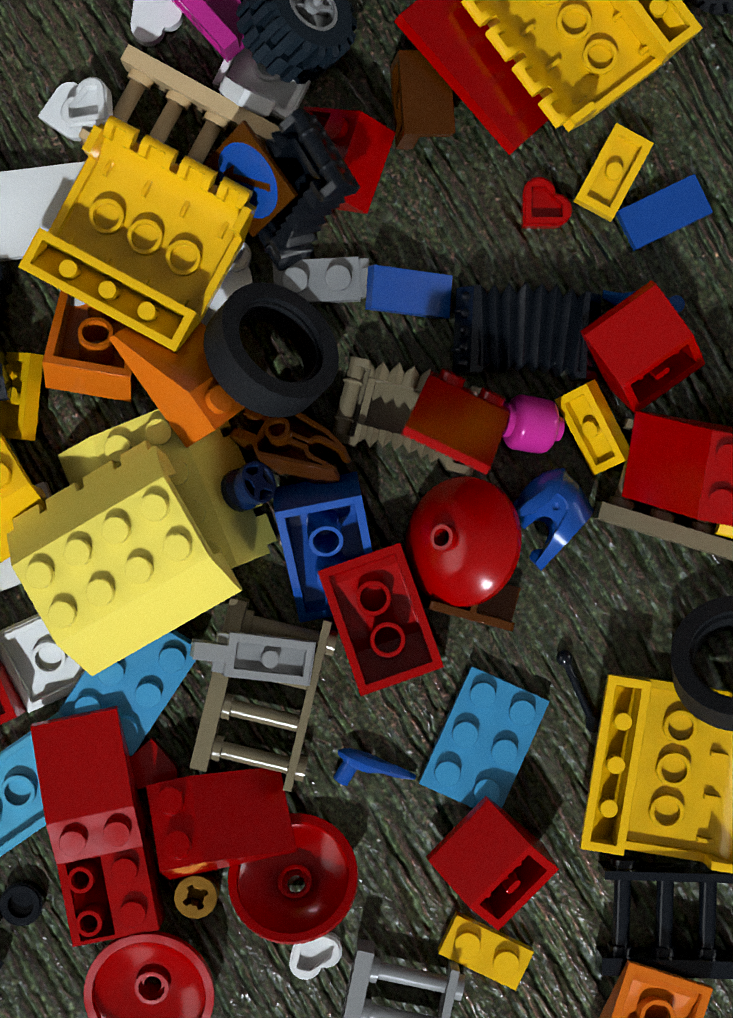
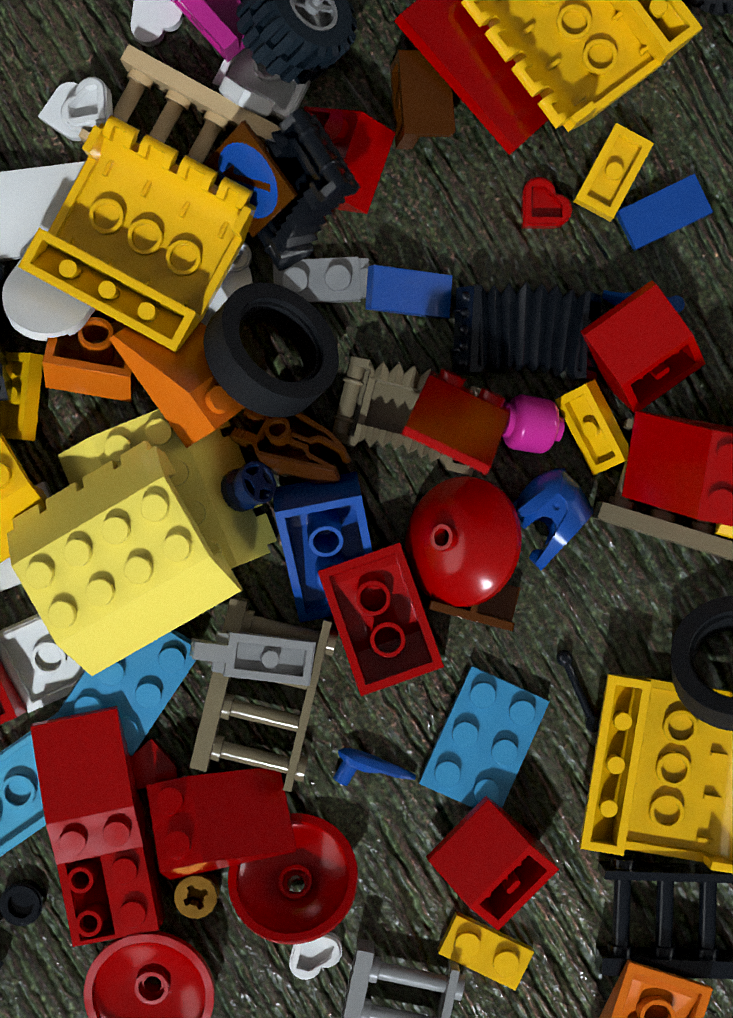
(40, 308): none -> white tile

